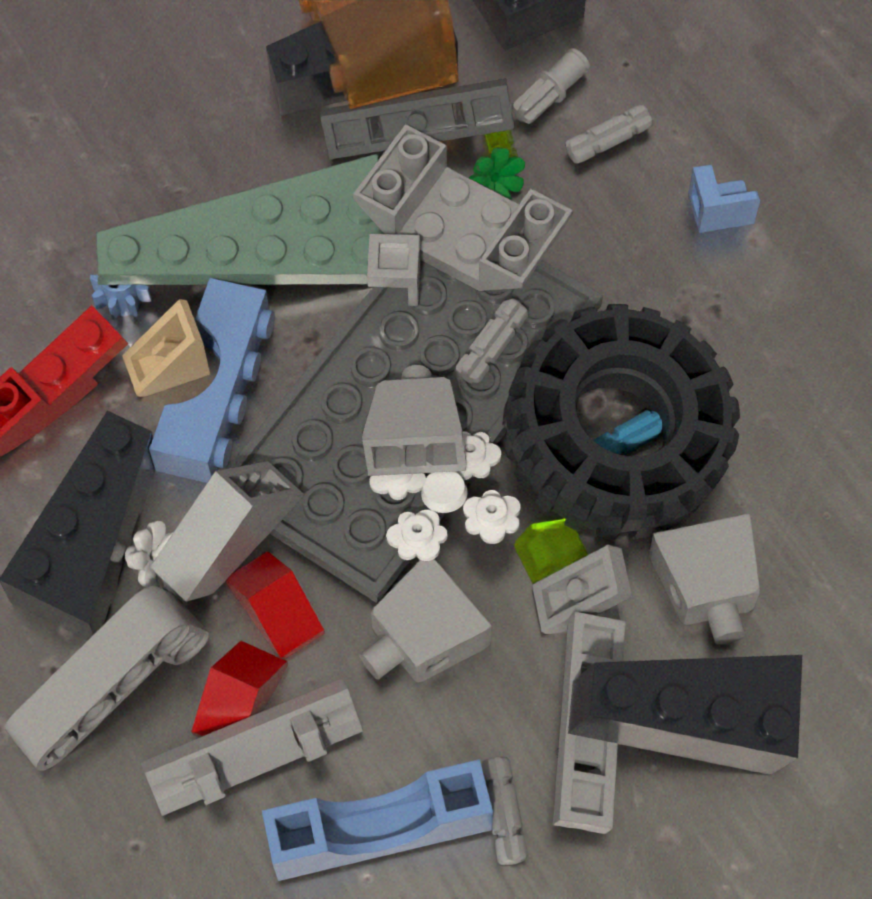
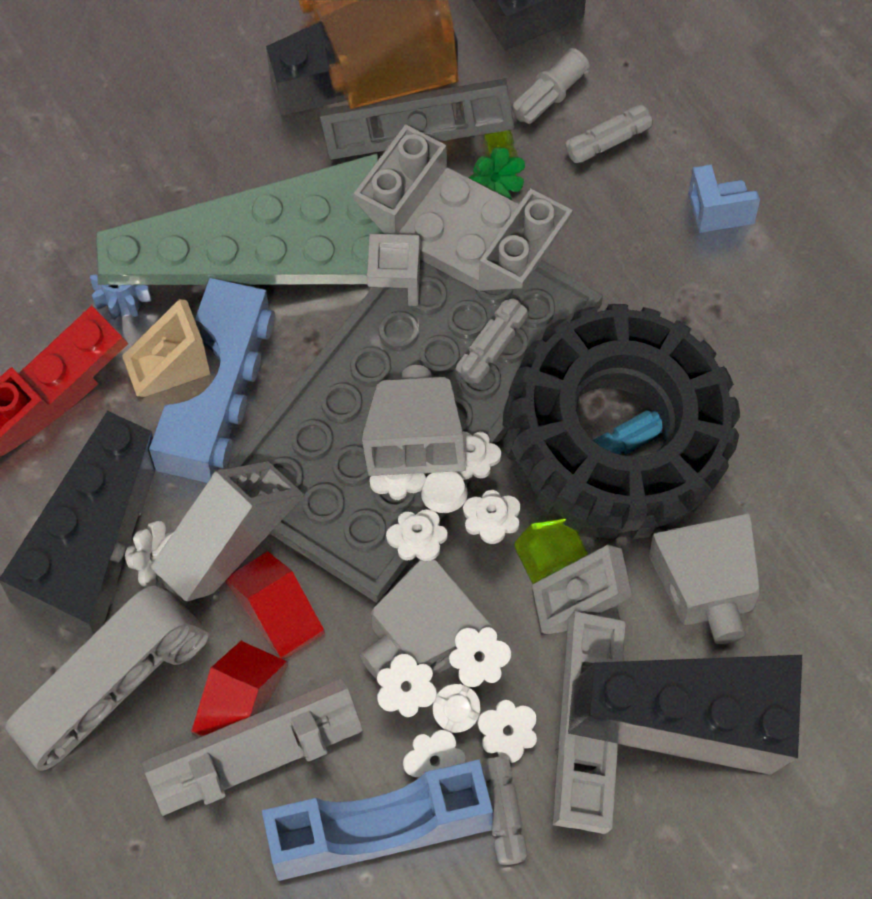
(457, 705): none -> white plant

